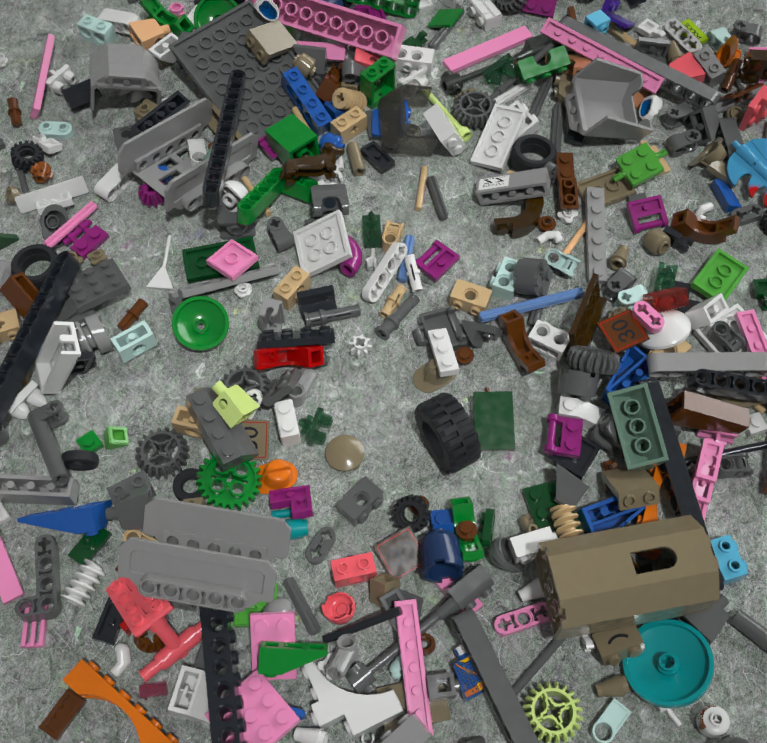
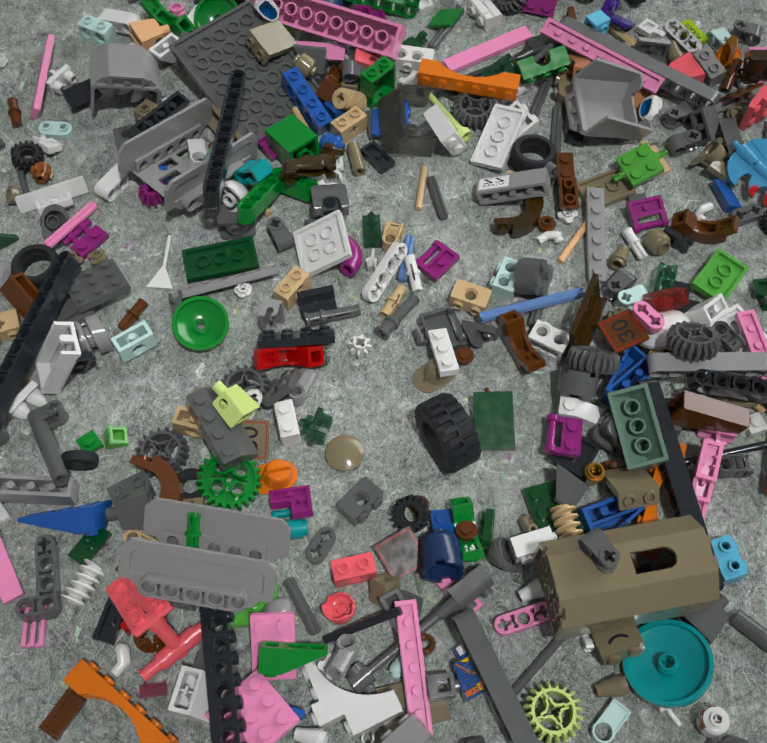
(169, 478): none -> reddish brown arch
(193, 530): none -> green axle
(232, 260): bright pink plate -> none
(253, 171): none -> teal brick
(499, 86): none -> orange arch
(563, 262): light aqua piece -> none
(594, 473): none -> pearl gold cone
(597, 547): none -> dark grey piece
(634, 243): none -> white axle
(693, 341): none -> dark grey gear

